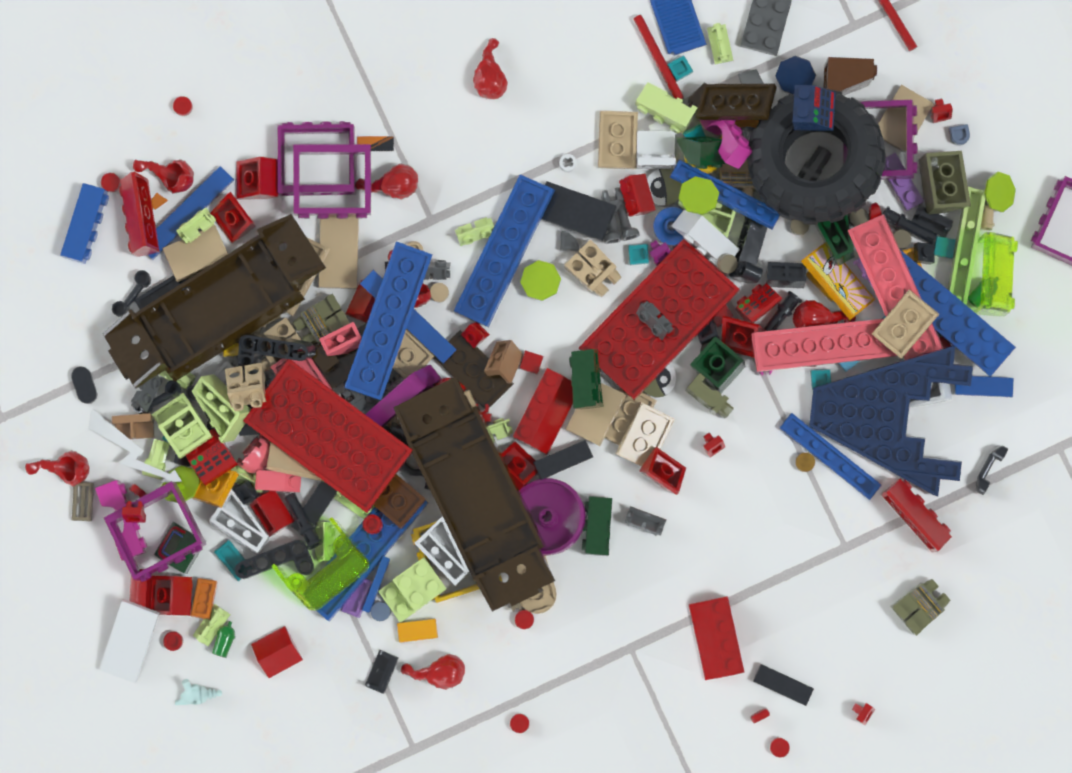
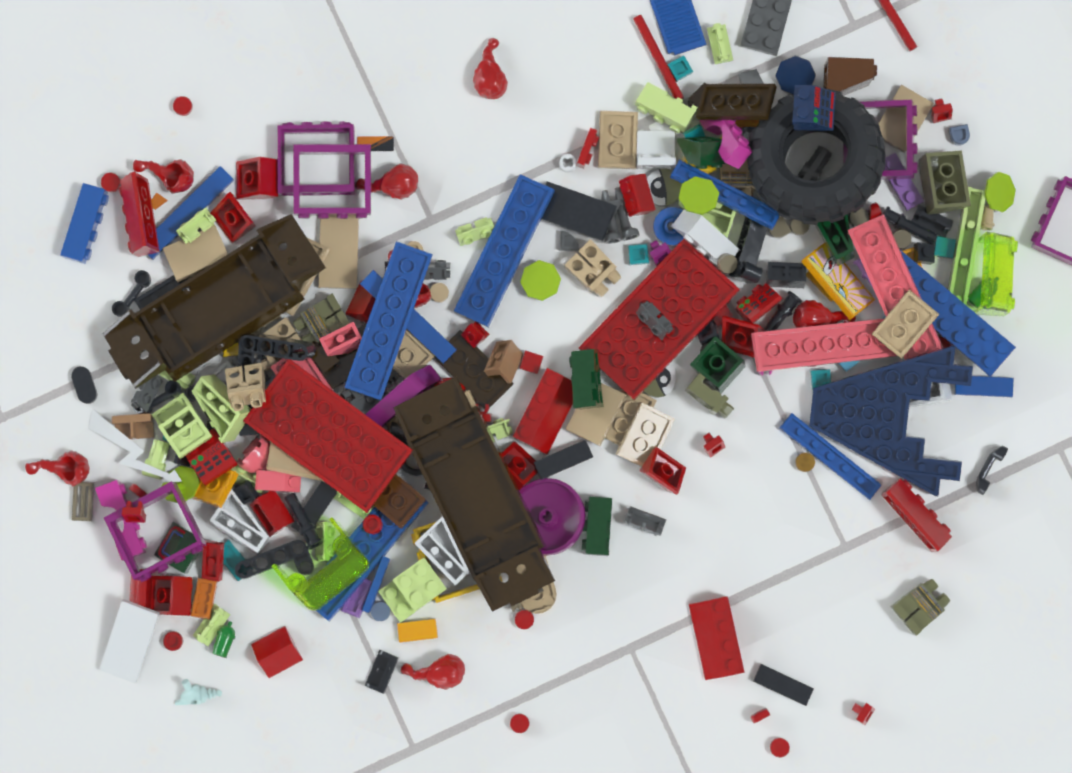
(212, 560): none -> red plate
(585, 155): none -> red plate
(780, 229): none -> dark tan tile

